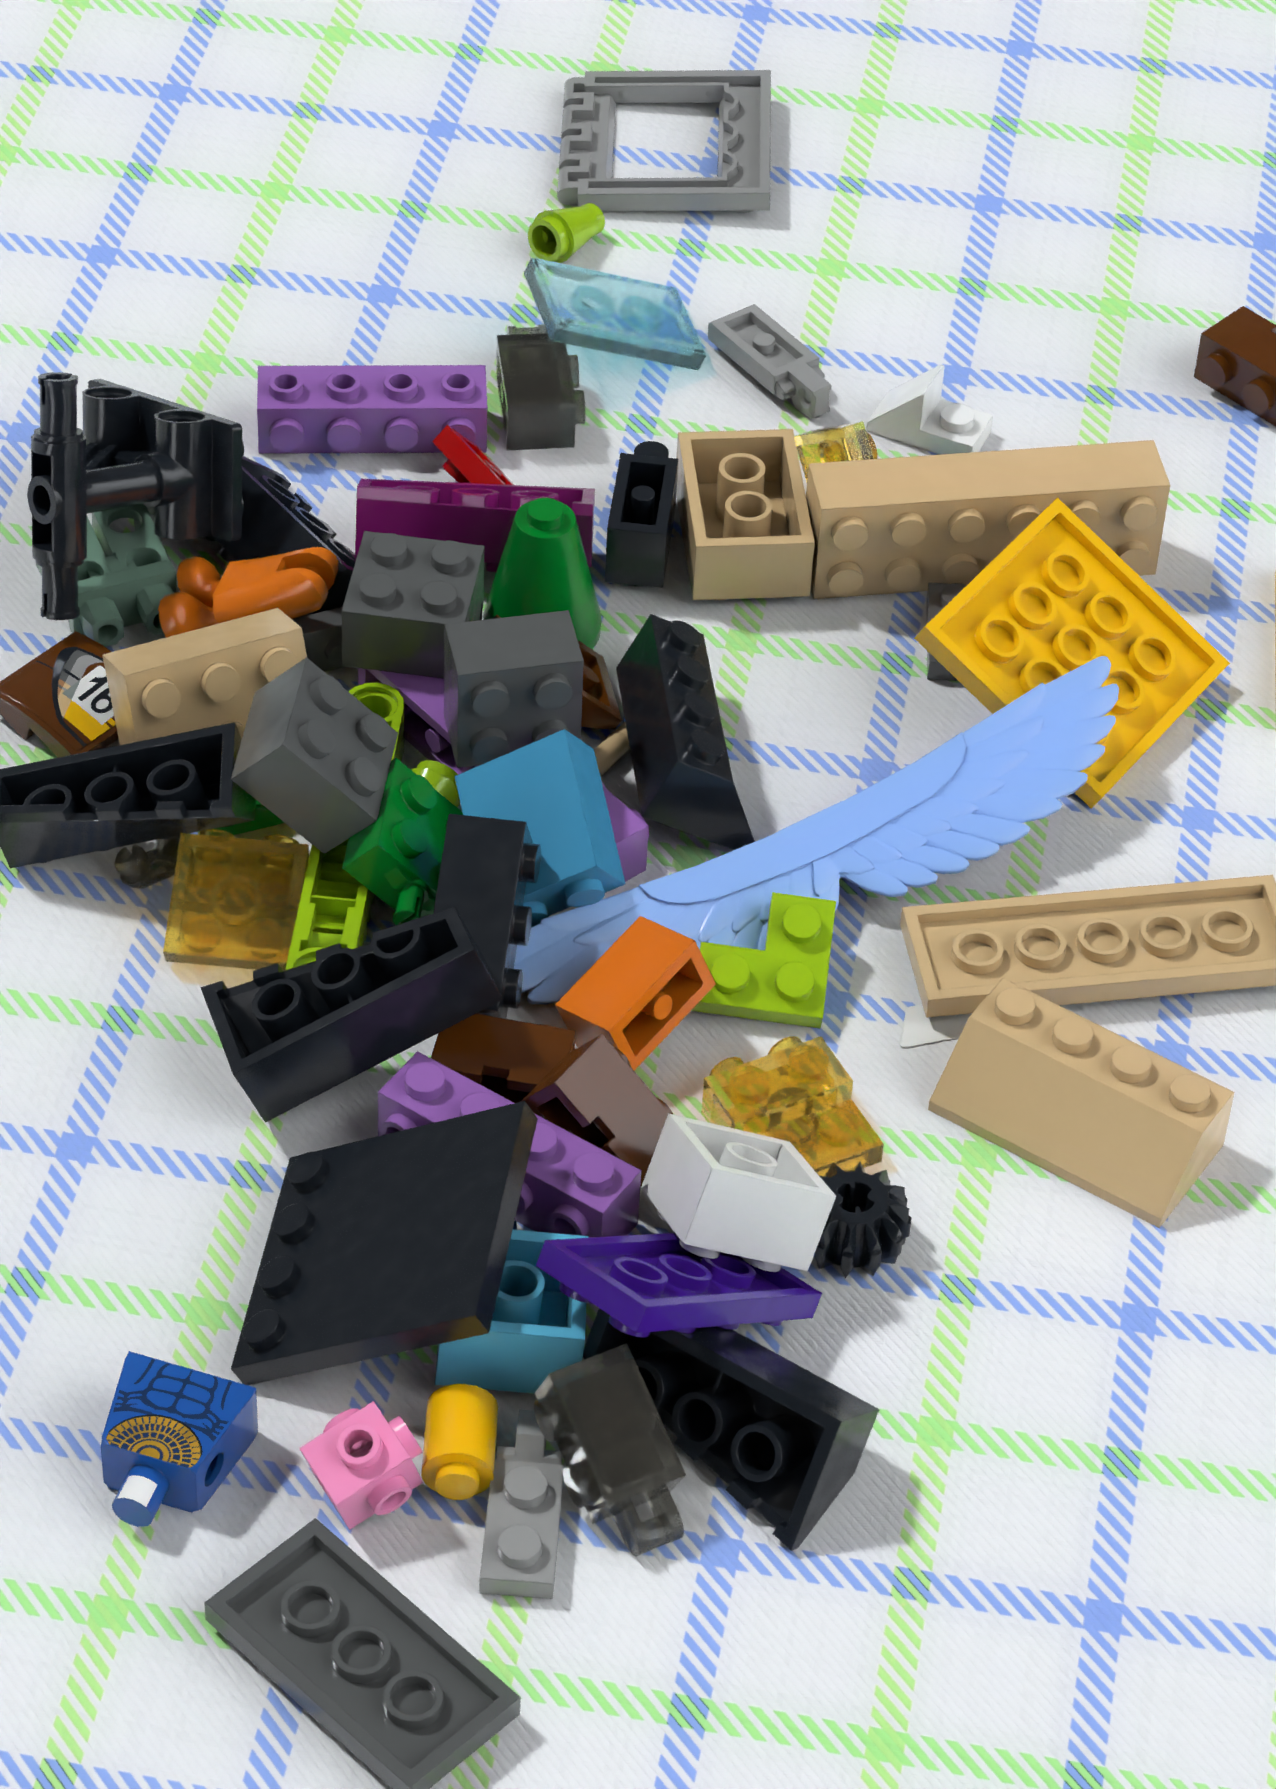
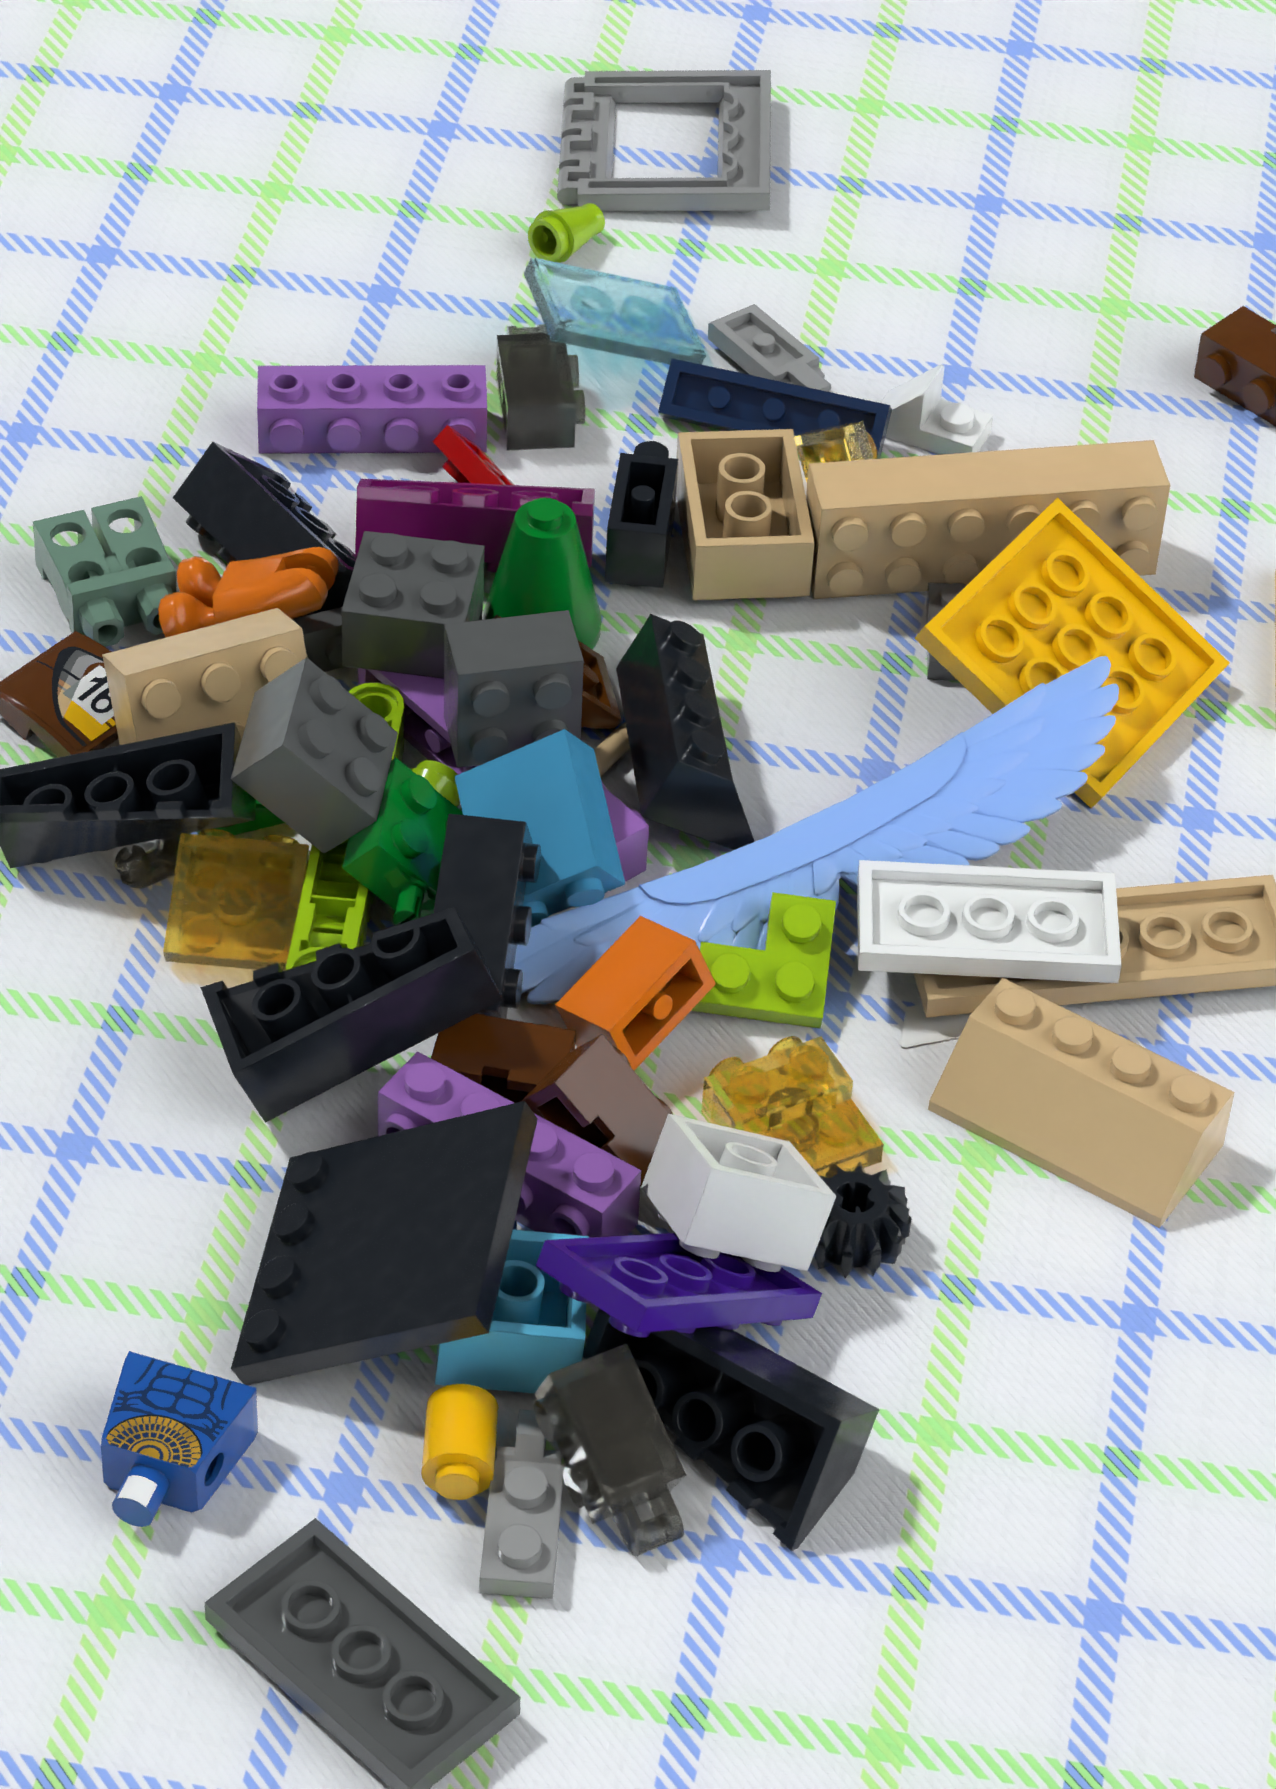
(126, 455): black plate -> none
(364, 1463): bright pink brick -> none
(750, 402): none -> dark blue plate
(988, 921): none -> white plate

